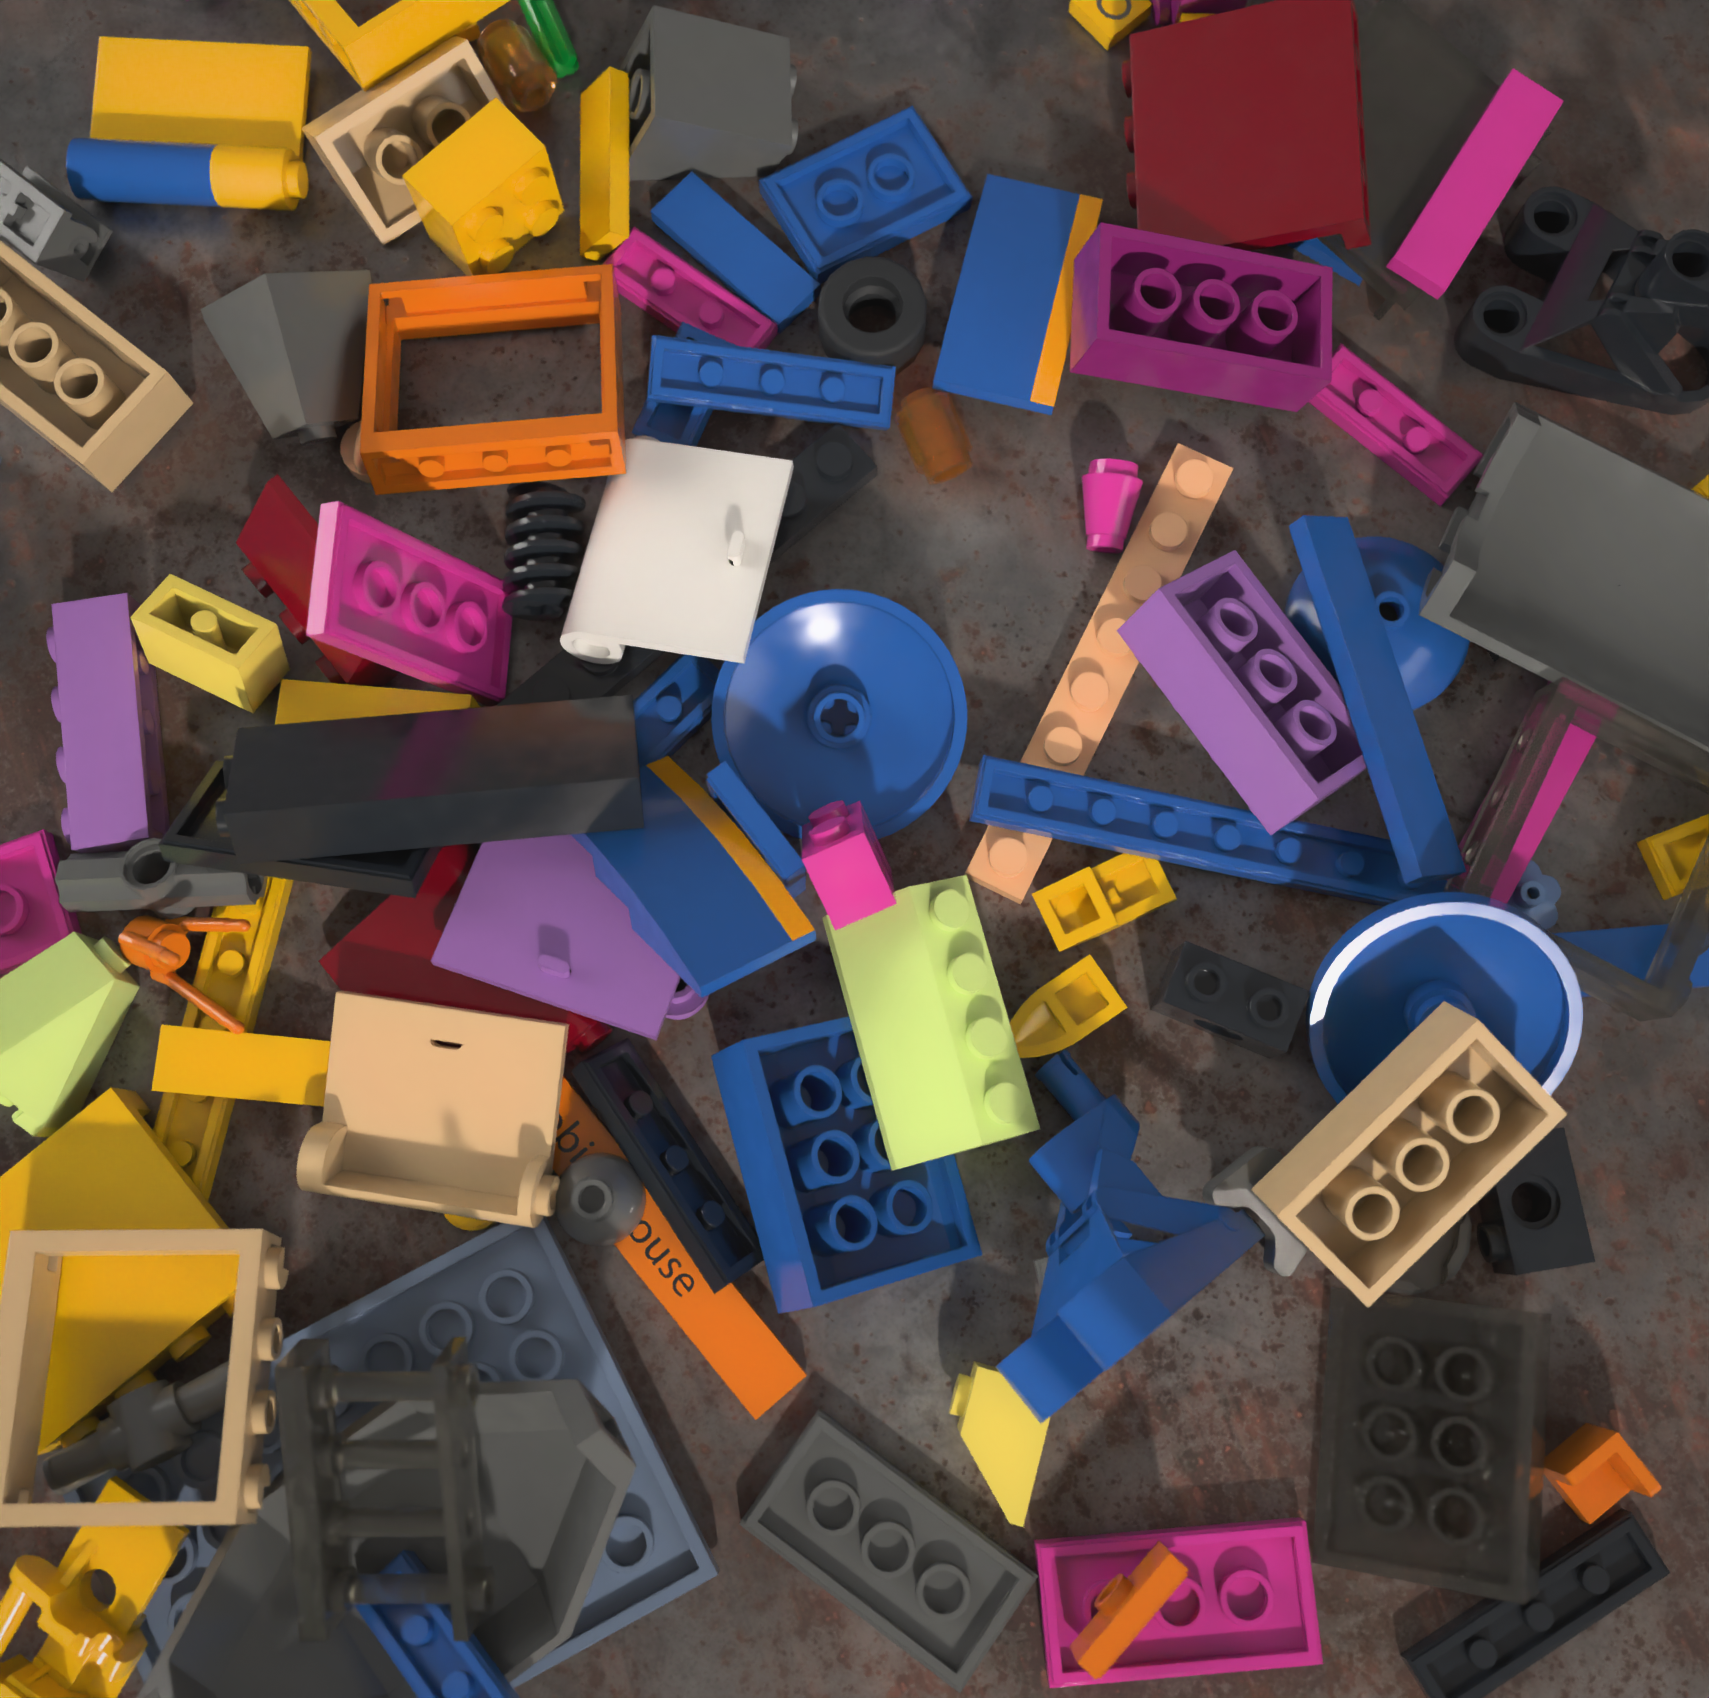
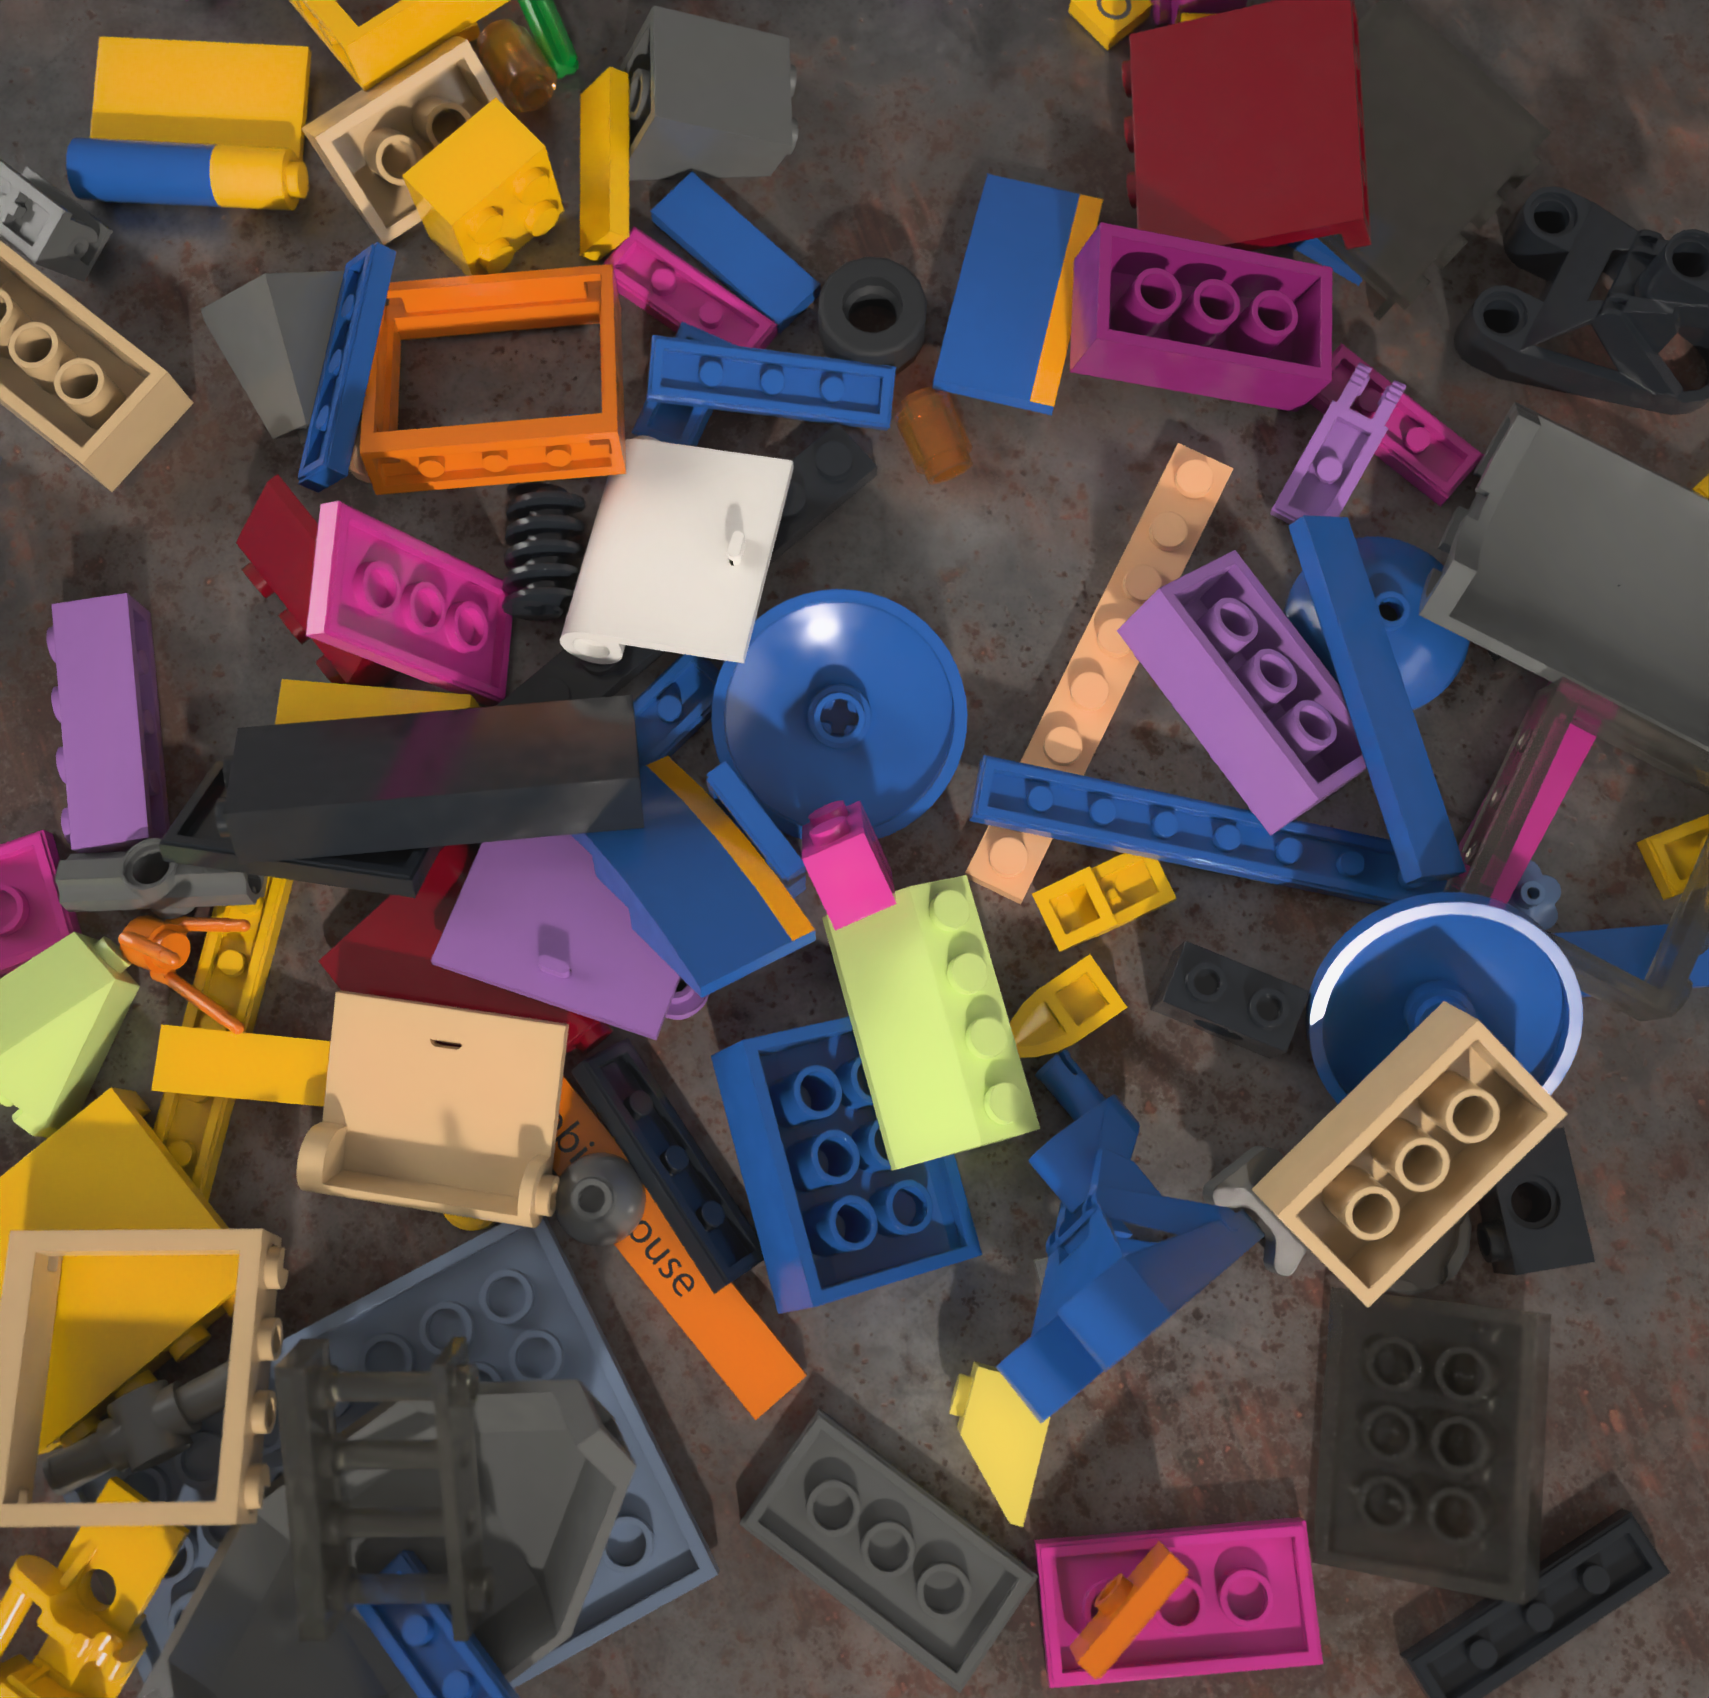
(211, 642): light yellow brick -> none
(346, 368): none -> blue tile
(865, 193): blue tile -> none
(1109, 503): dark pink cone -> none
(1337, 453): none -> medium lavender hinge
(1474, 184): dark pink tile -> none
(1596, 1471): orange panel -> none

